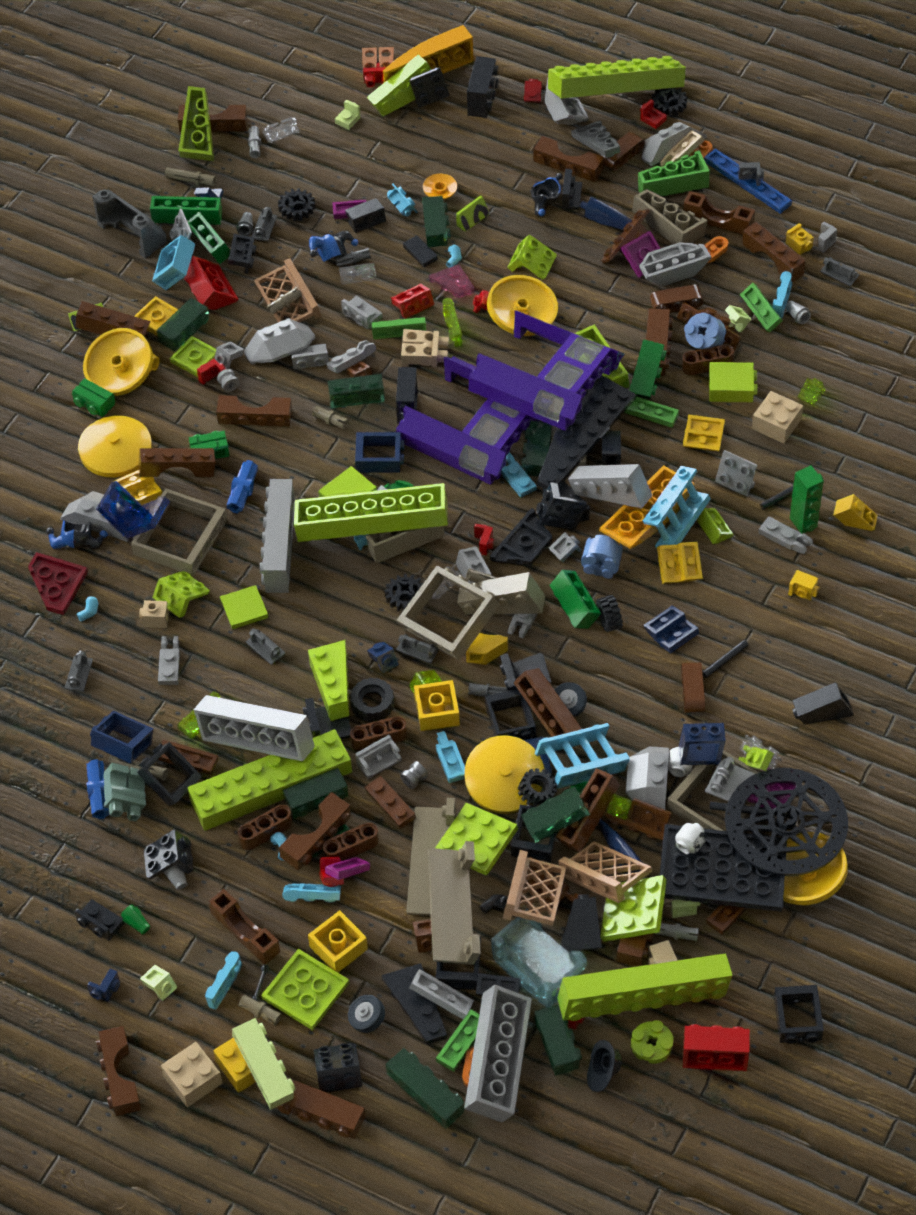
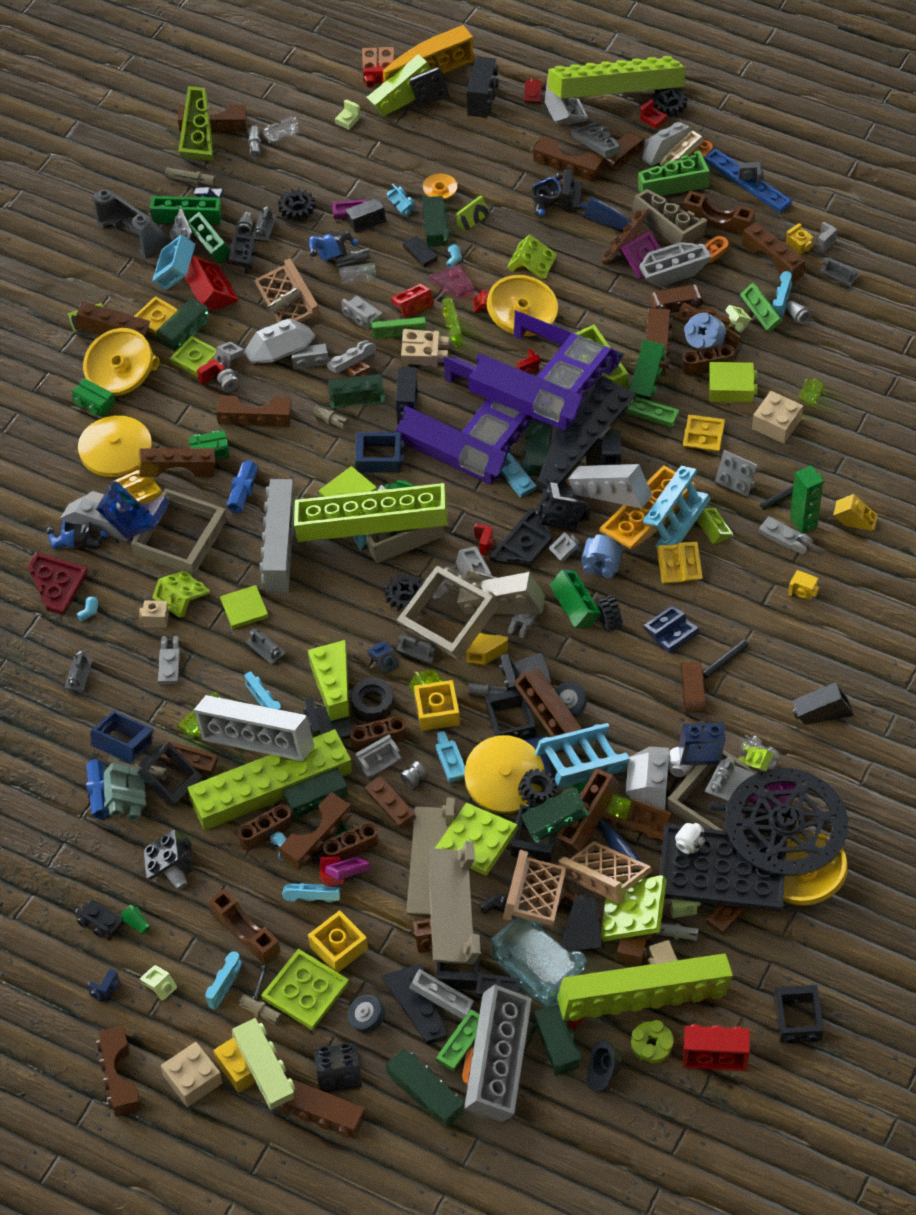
(256, 688): none -> medium azure plate
(531, 364): none -> red bracket

